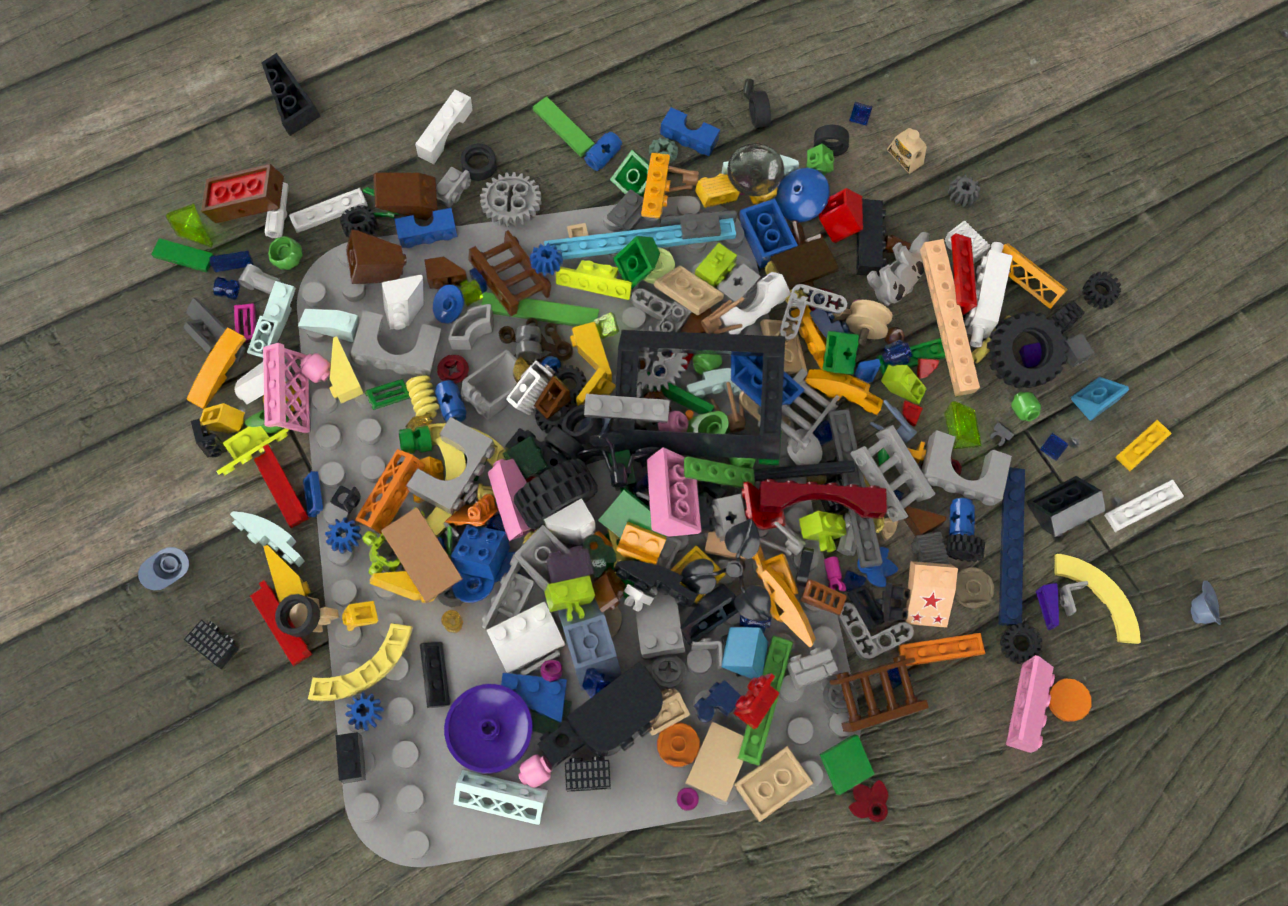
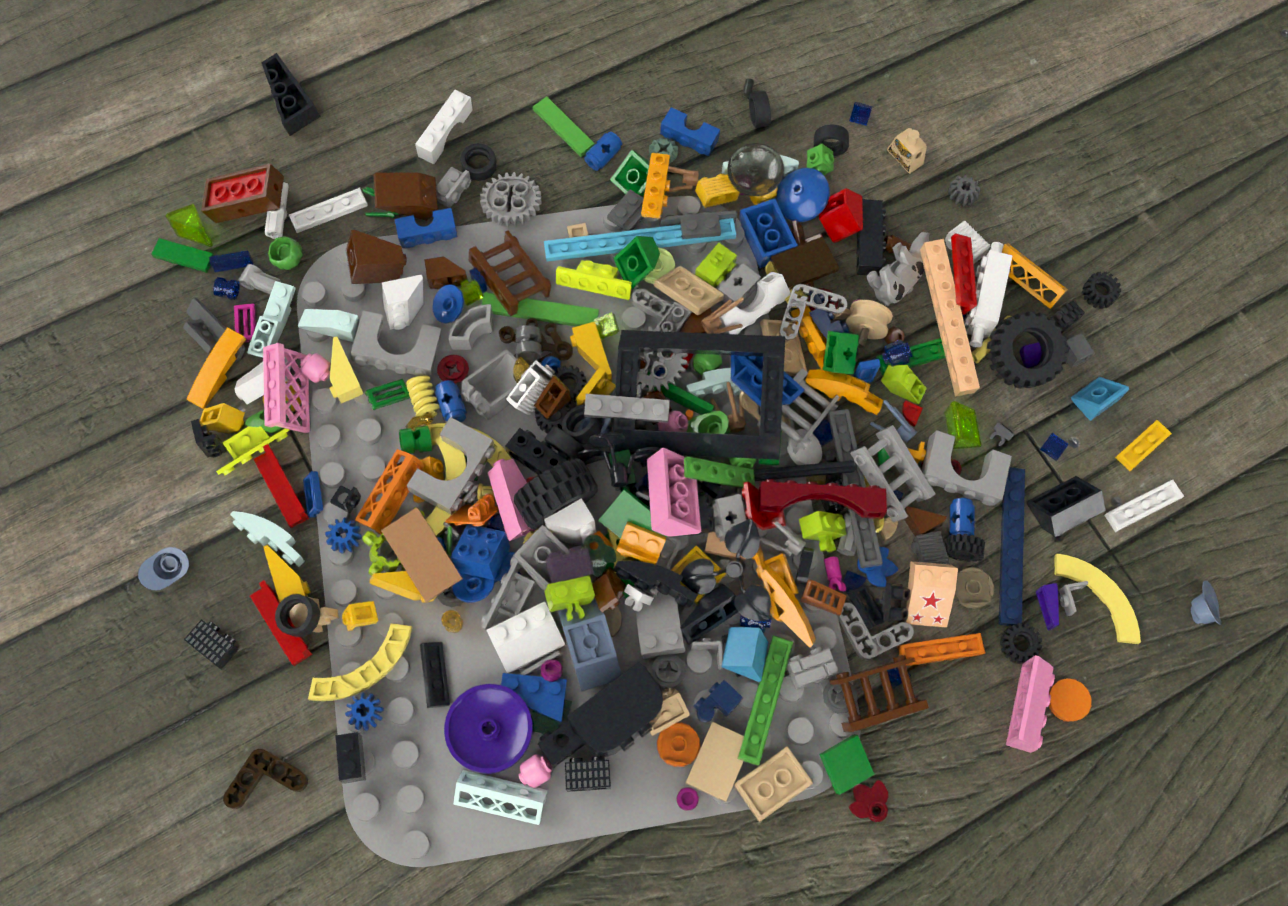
(258, 771): none -> dark brown beam
(363, 215): black tyre -> none
(527, 457): clear green piece -> none
(546, 259): blue gear -> none
(594, 682): clear blue tile -> none
(756, 701): red bracket -> none
(926, 367): red tile -> none
(1026, 406): bright green head -> none

